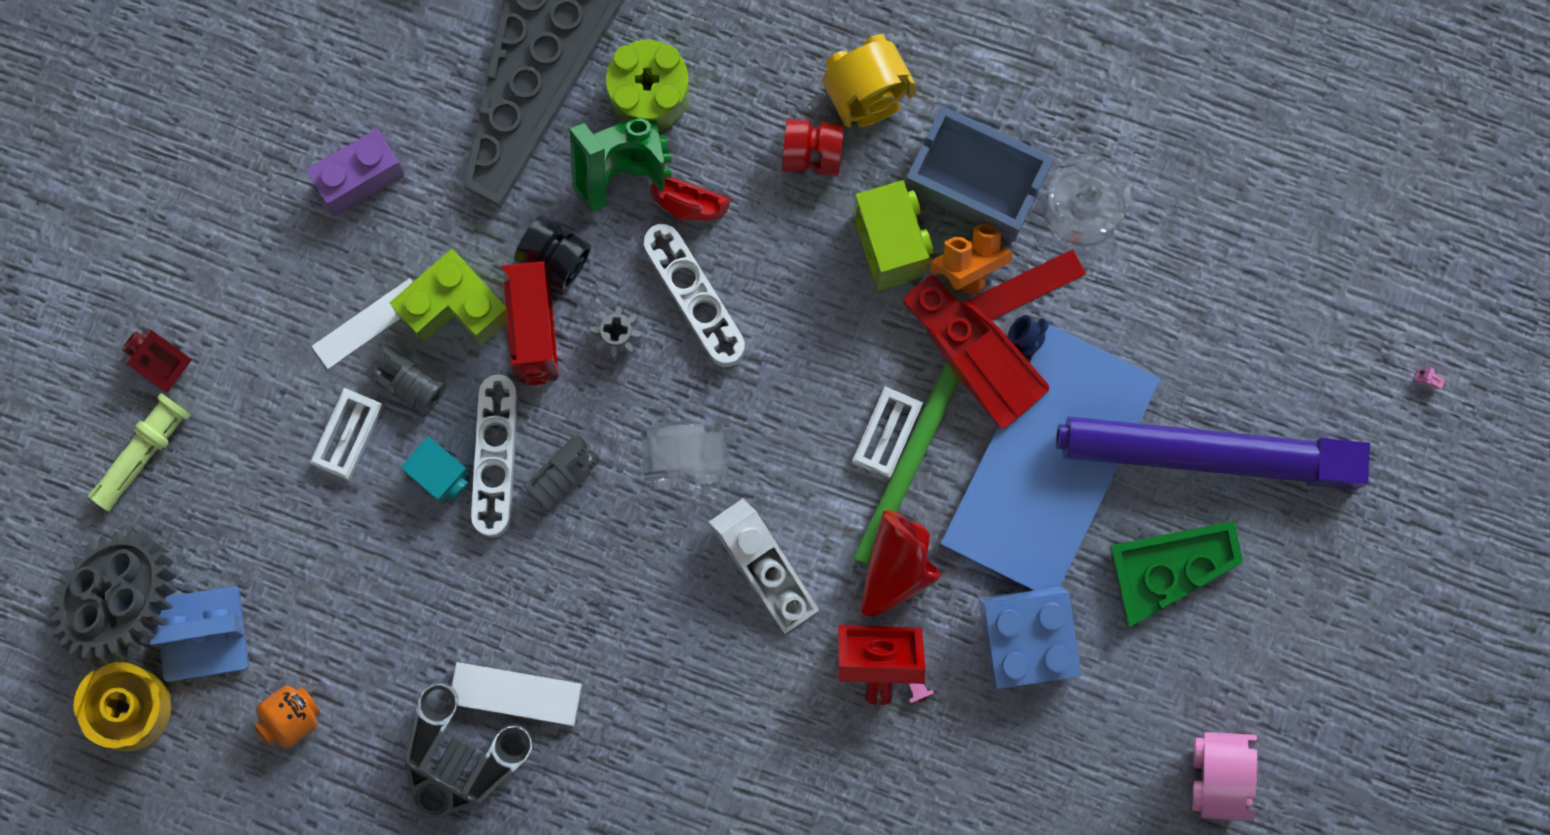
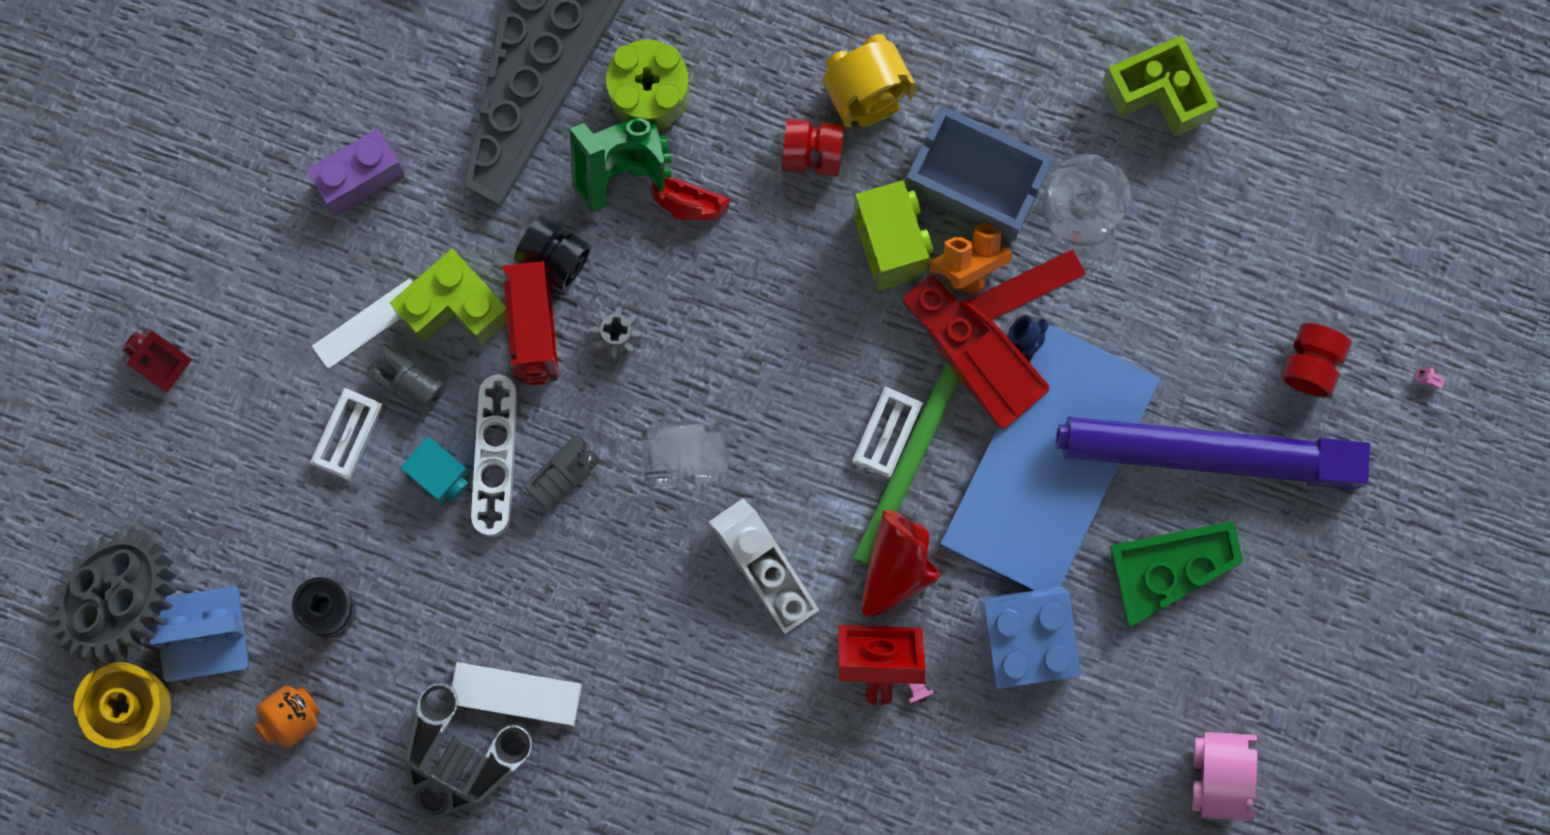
(149, 437): yellowish green pin -> none
(323, 607): none -> black wheel
(690, 297): white beam -> none
(1163, 76): none -> lime brick
(1315, 364): none -> red wheel

